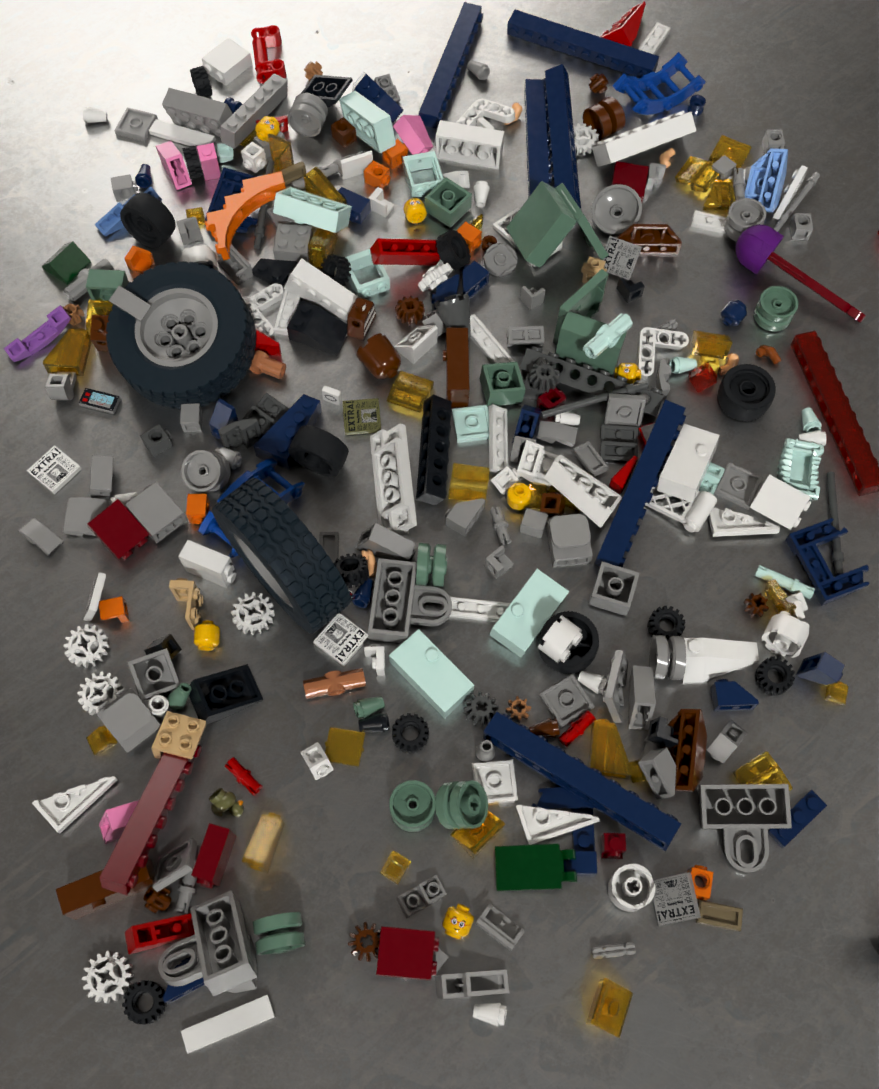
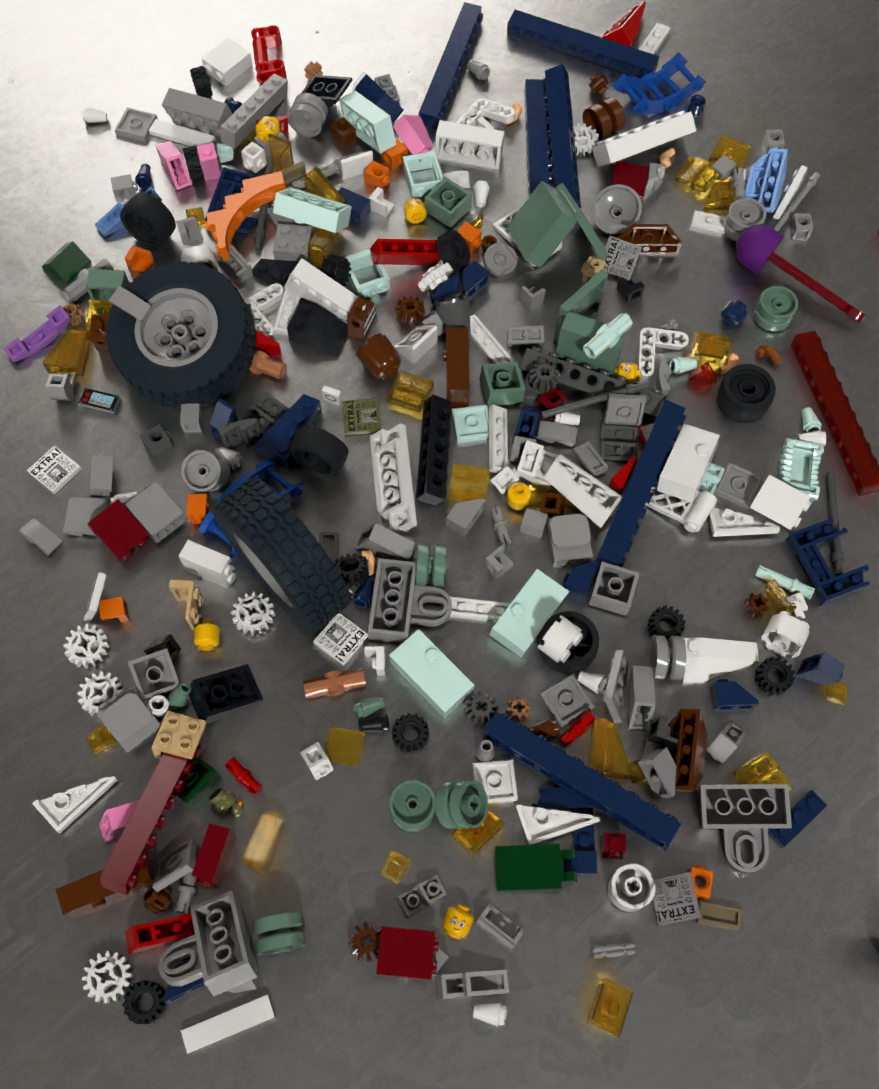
(198, 783): none -> dark green slope
(581, 579): none -> dark blue slope

